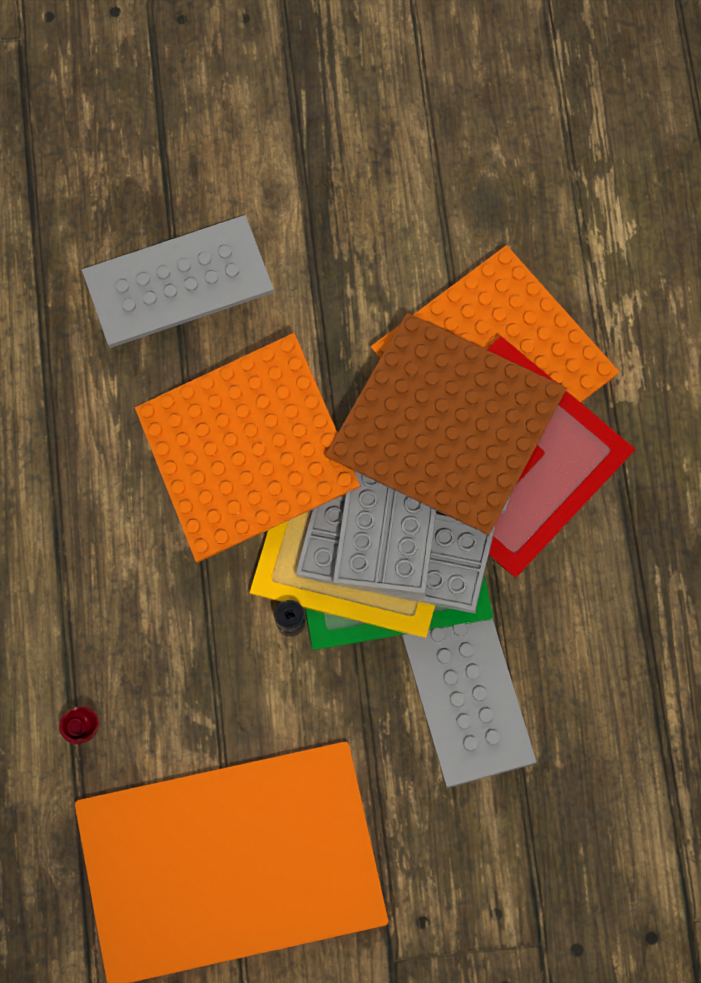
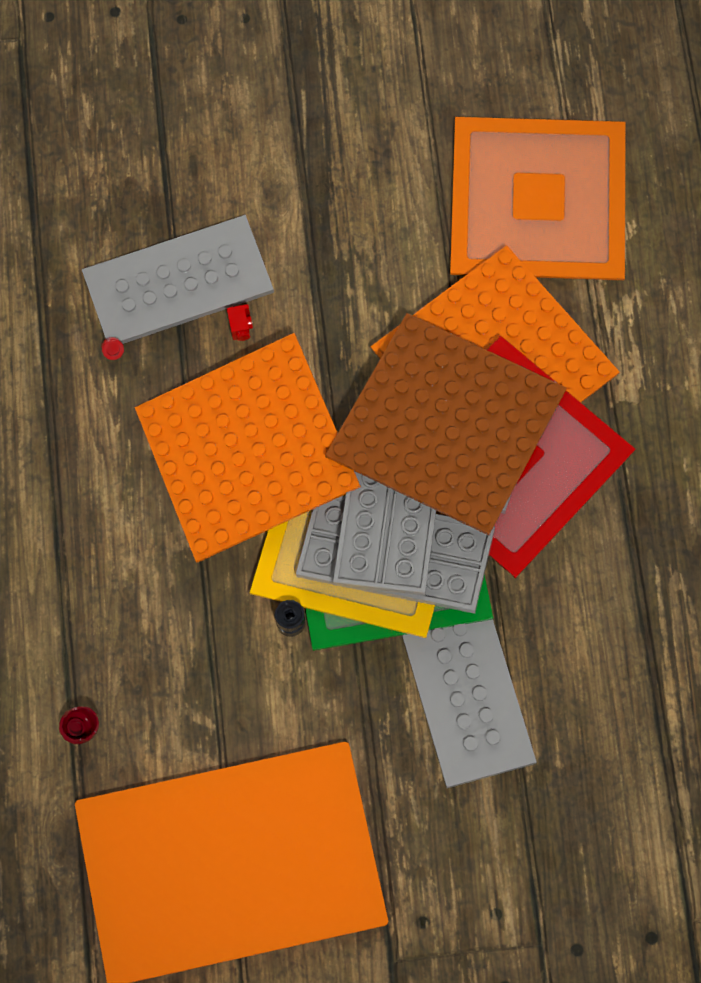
(112, 348): none -> red tile
(240, 322): none -> red brick
(543, 192): none -> baseplate

